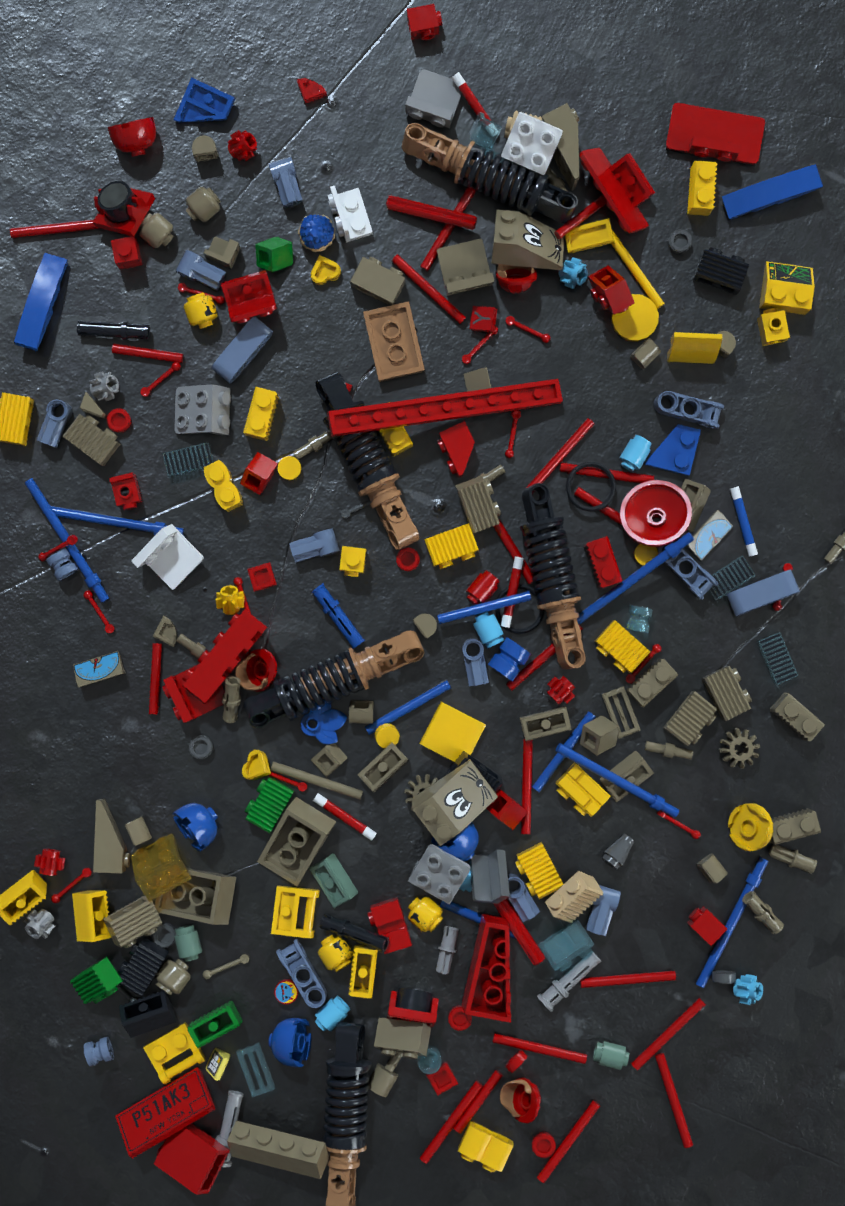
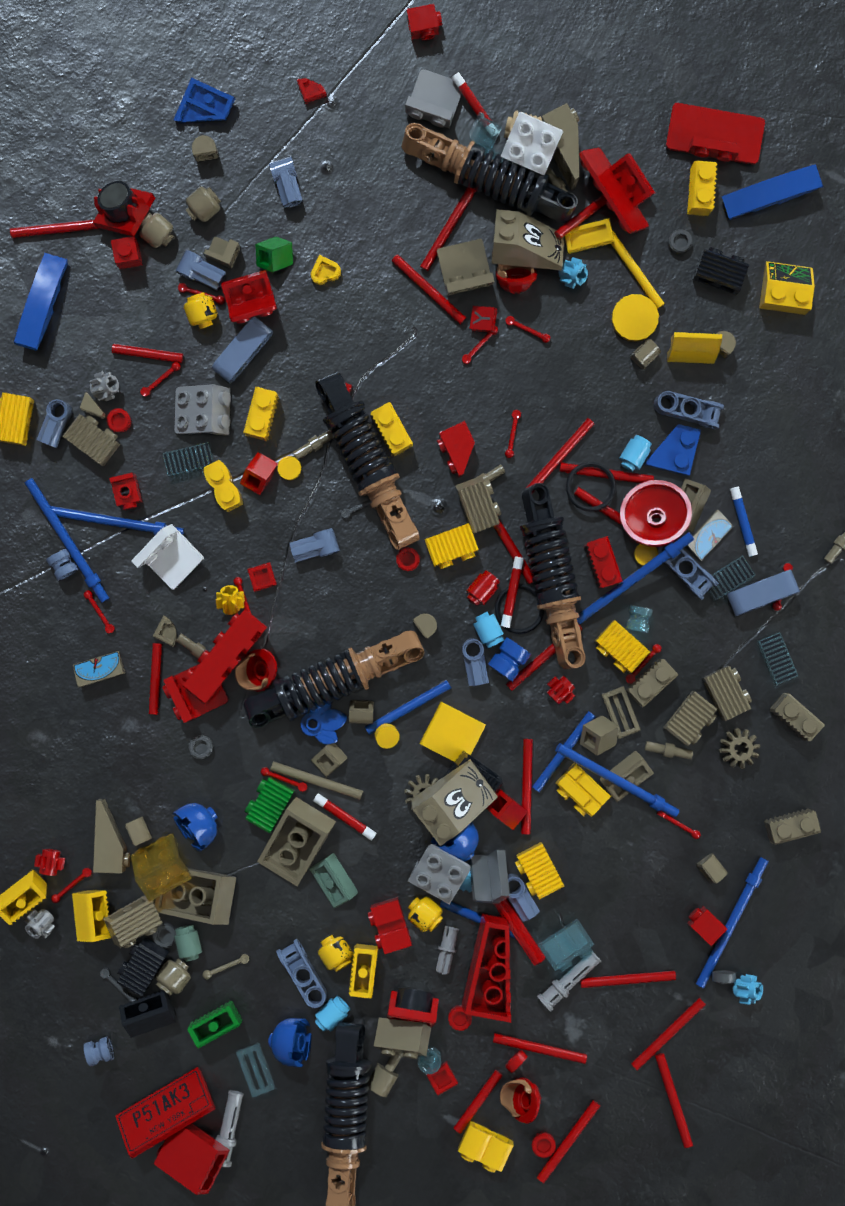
(72, 539): red hinge -> none
(97, 981): green brick -> none
(120, 330): black pin -> none
(133, 136): red cylinder -> none
(170, 1046): yellow plate -> none
(217, 1063): slope -> none
(231, 699): dark tan pin -> none
(242, 145): red gear -> none
(256, 765): yellow tile -> none
(278, 1149): dark tan brick -> none
(286, 911): yellow plate -> none
(286, 991): tile -> none
(316, 232): blue piece -> none
(345, 929): black pin -> none
(351, 212): white bracket -> none
(352, 561): yellow brick -> none
(352, 635): blue pin -> none
(378, 281): dark tan brick -> none
(383, 767): dark tan slope -> none
(393, 341): medium nougat plate -> none
(431, 212): red axle -> none
(444, 407): red plate -> none
(451, 1122): red bar -> none
(477, 379): dark tan slope -> none
(484, 607): blue bar -> none
(545, 723): dark tan brick -> none
(574, 897): tan brick -> none
(602, 911): sand blue piece -> none
(610, 290): red brick -> none
(611, 1055): sand green brick -> none
(618, 852): dark grey cone -> none
(750, 827): yellow tile -> none
(763, 912): dark tan pin -> none
(773, 327): yellow brick -> none
(793, 858): dark tan axle -> none

